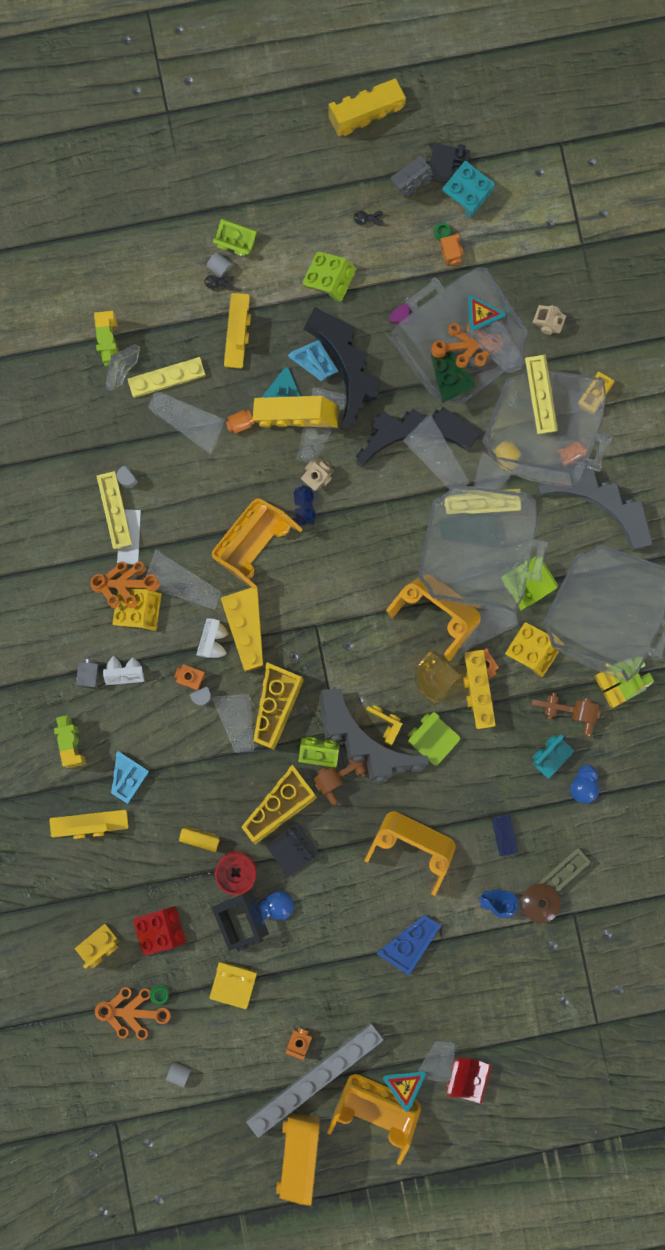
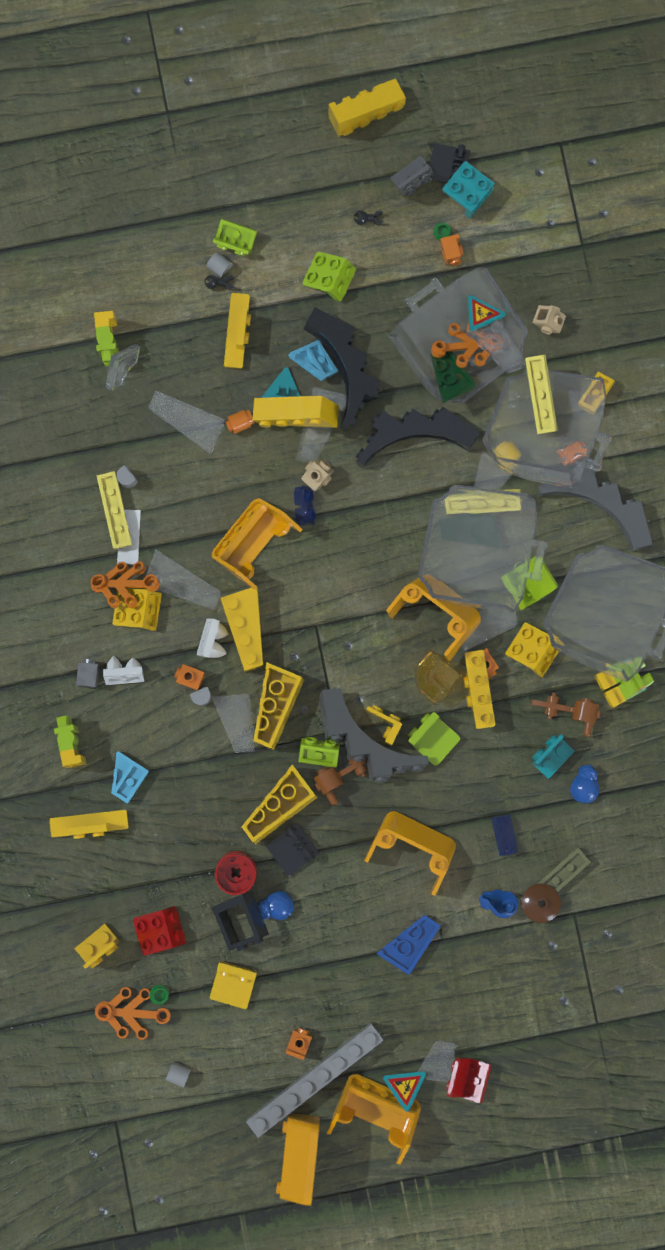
(166, 377): light yellow plate -> none
(199, 839): yellow brick -> none
(399, 314): magenta tile -> none
(435, 453): clear wing -> none

